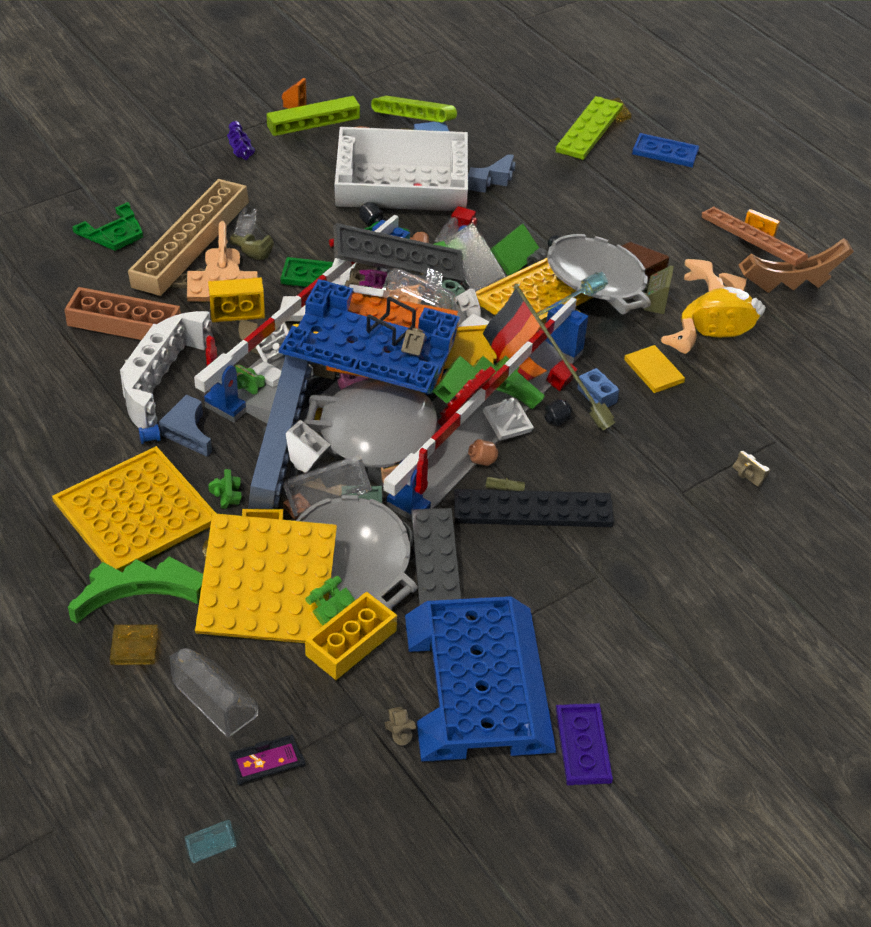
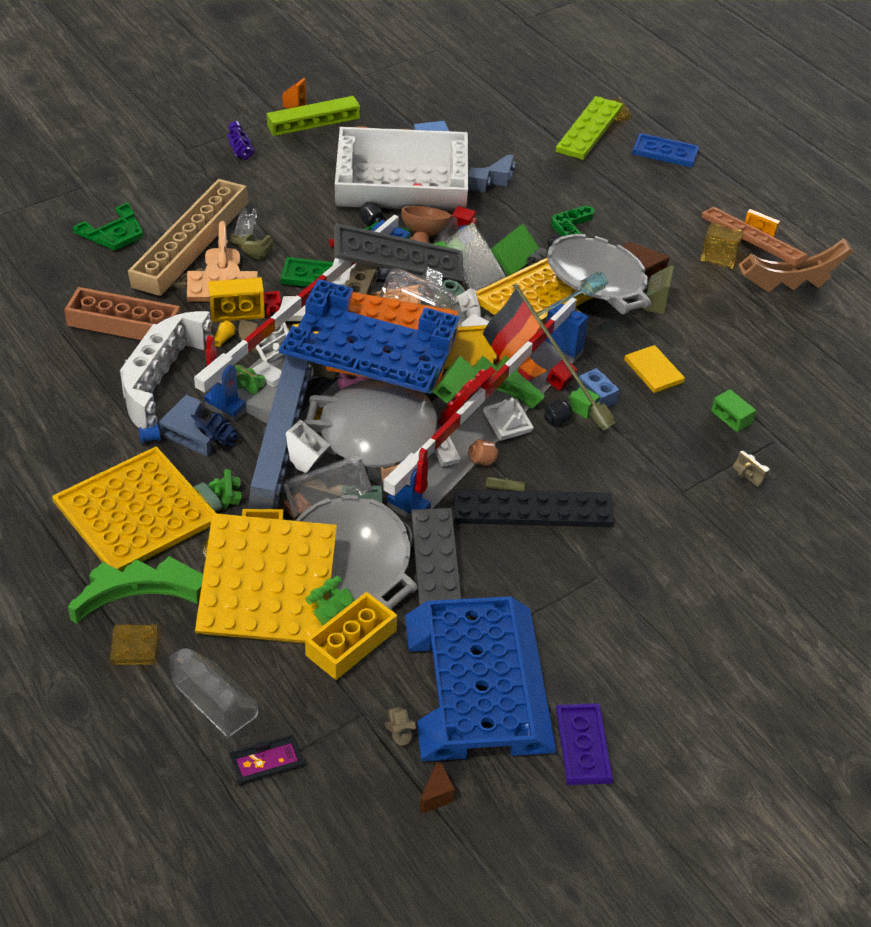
(209, 496): none -> sand green beam
(210, 841): clear light blue slope -> none
(217, 428): none -> dark blue hinge
(224, 332): none -> yellow cone
(272, 302): none -> red plate
(370, 291): white tile -> none
(373, 278): magenta hinge -> none
(380, 321): black piece -> none
(413, 342): dark tan bracket -> none
(414, 108): lime beam -> none
(425, 219): none -> nougat piece
(438, 790): none -> reddish brown slope
(447, 453): none -> white plate
(563, 220): none -> green beam
(580, 402): none -> bright green brick
(719, 312): animal -> none
(722, 245): none -> clear yellow piece
(733, 410): none -> bright green brick

